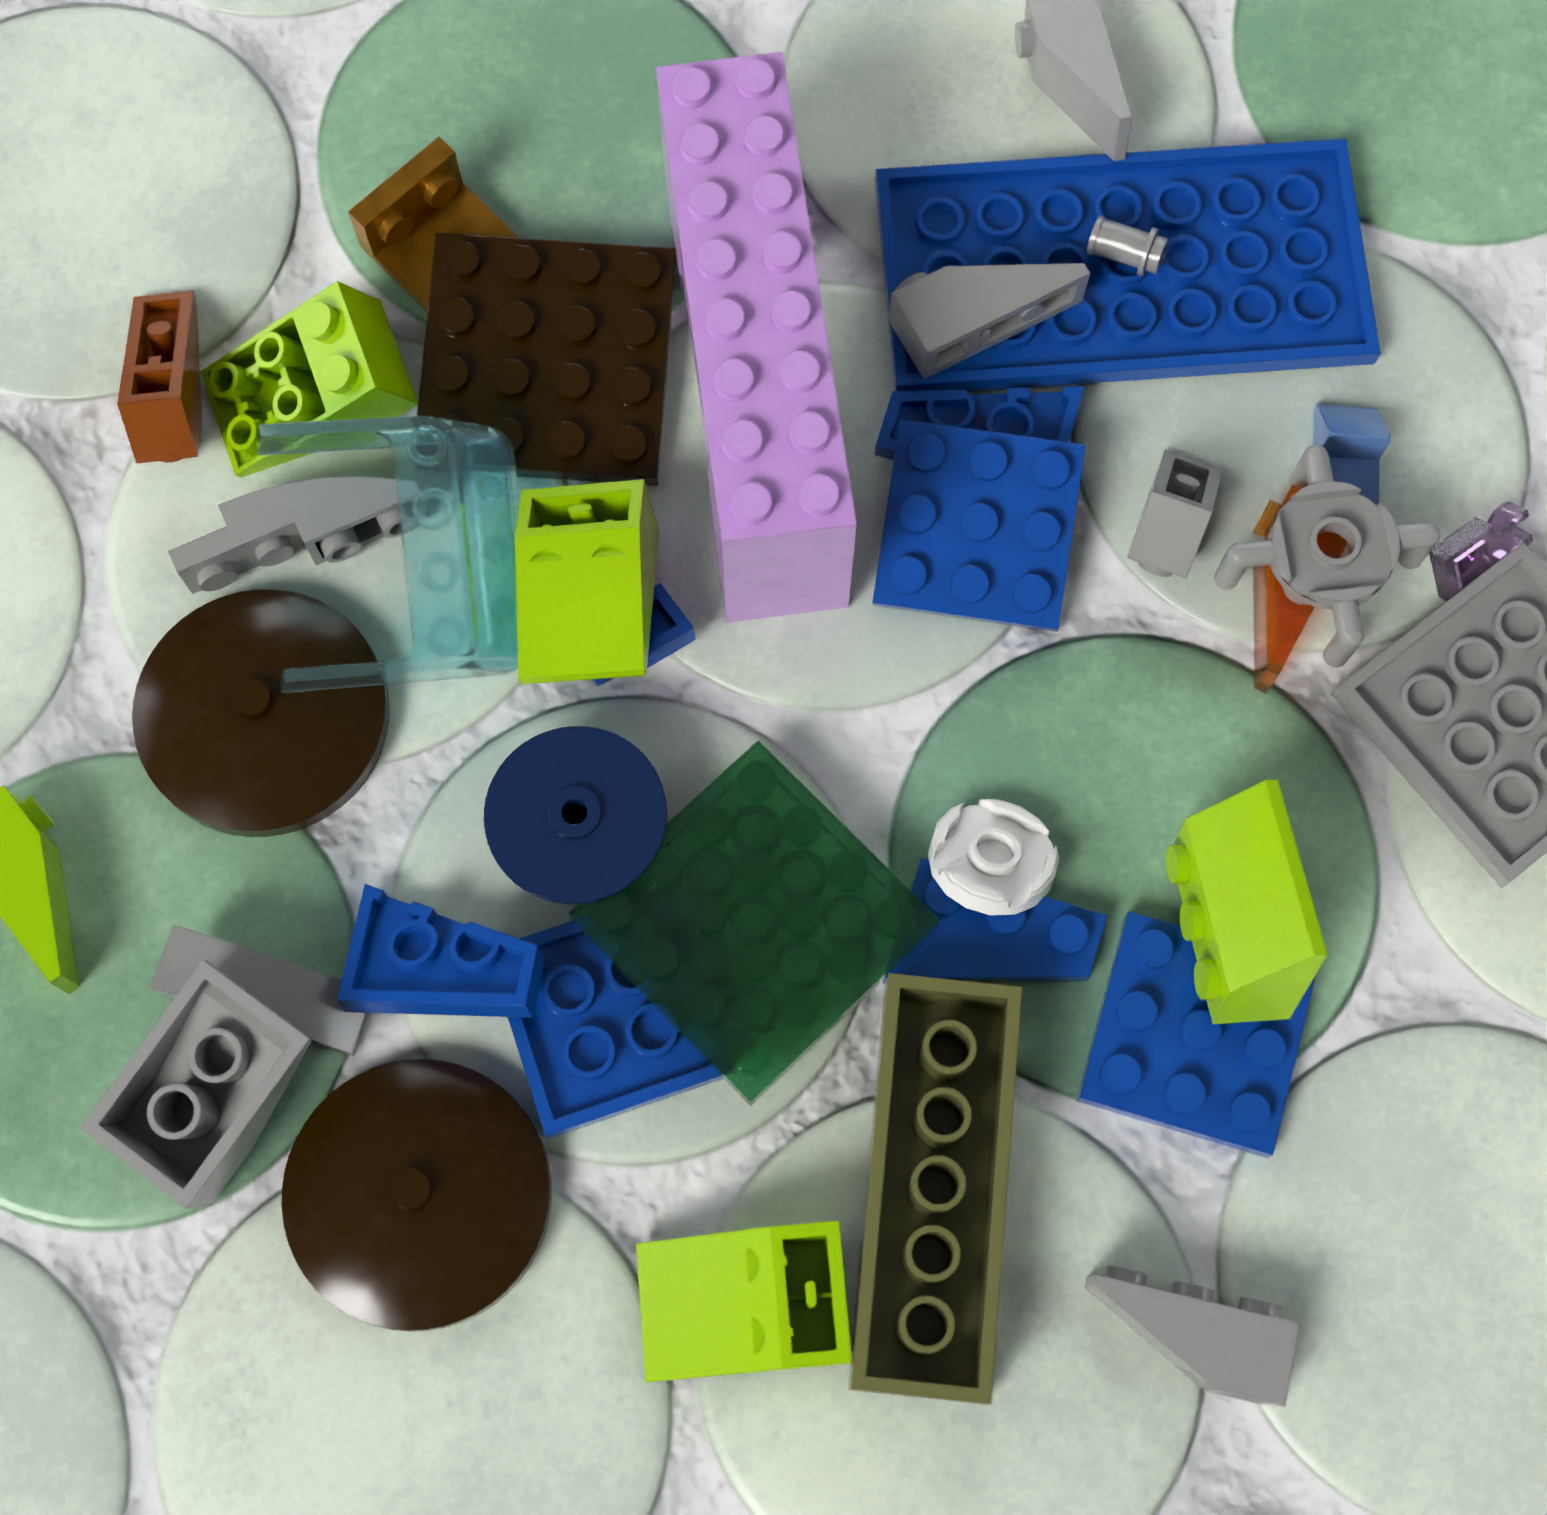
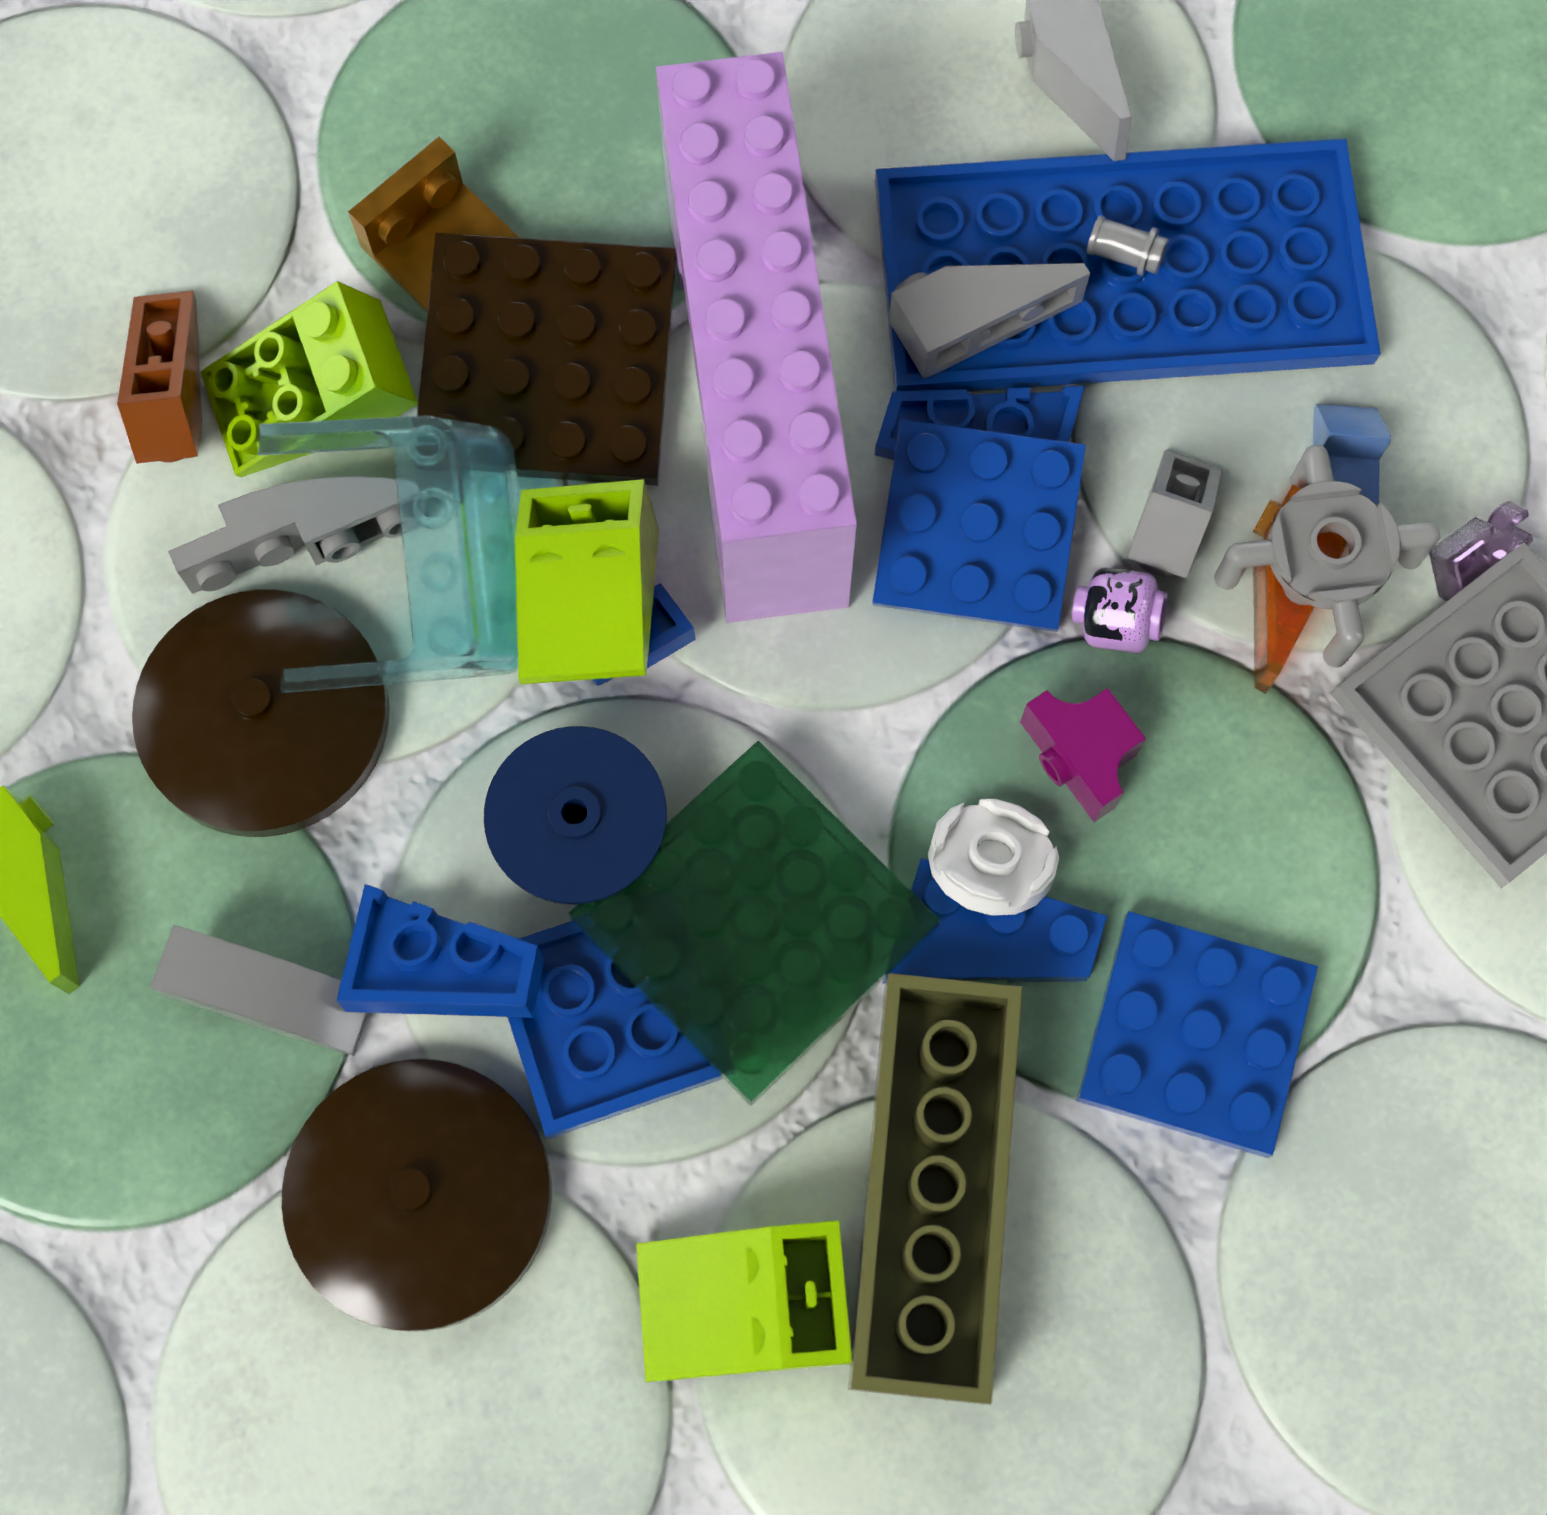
(199, 1088): light grey slope -> none
(1084, 746): none -> magenta brick
(1120, 610): none -> lavender head
(1219, 1347): light grey slope -> none
(1246, 907): lime slope -> none

